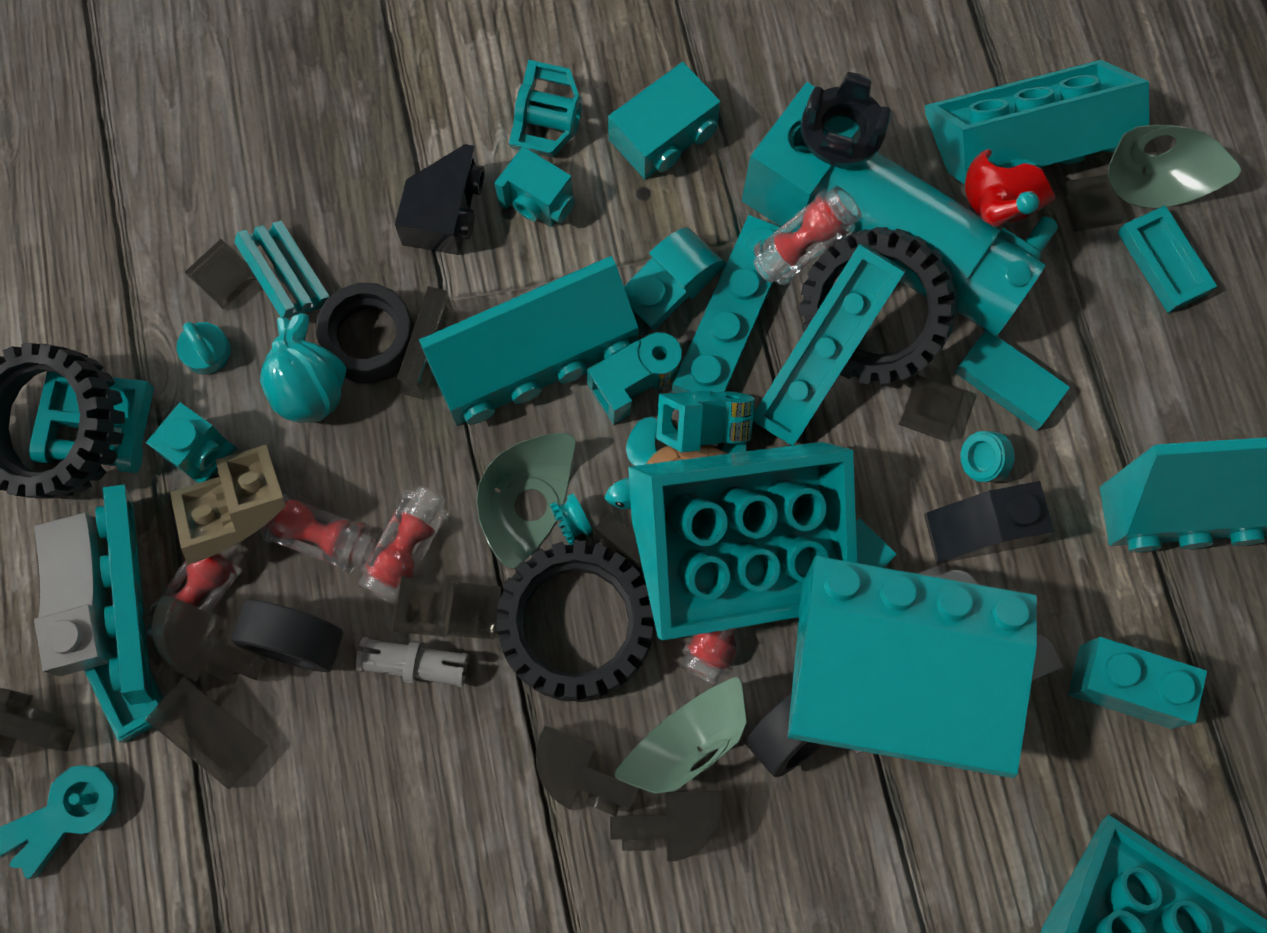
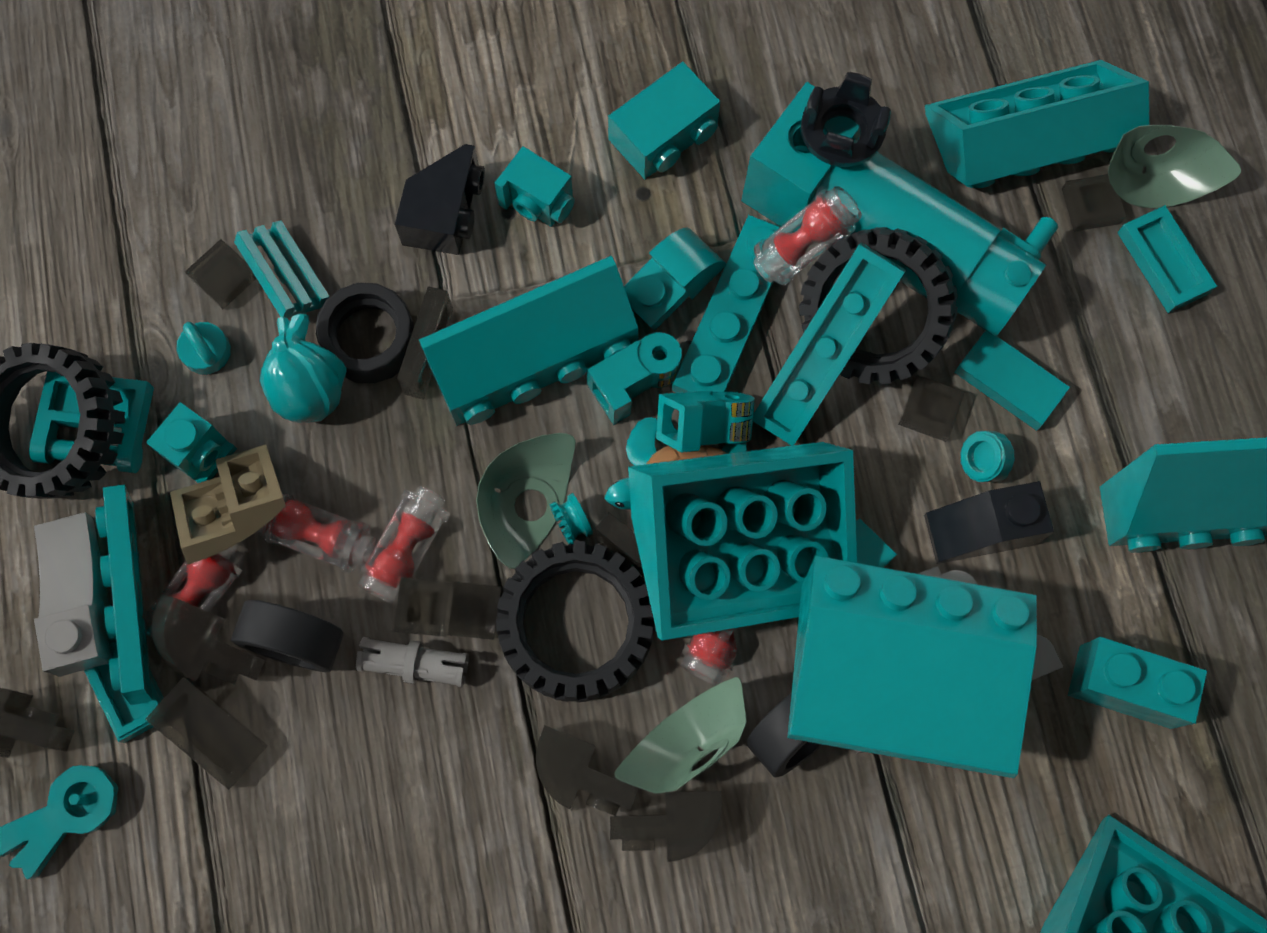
(545, 109): teal piece -> none
(1006, 190): red piece -> none

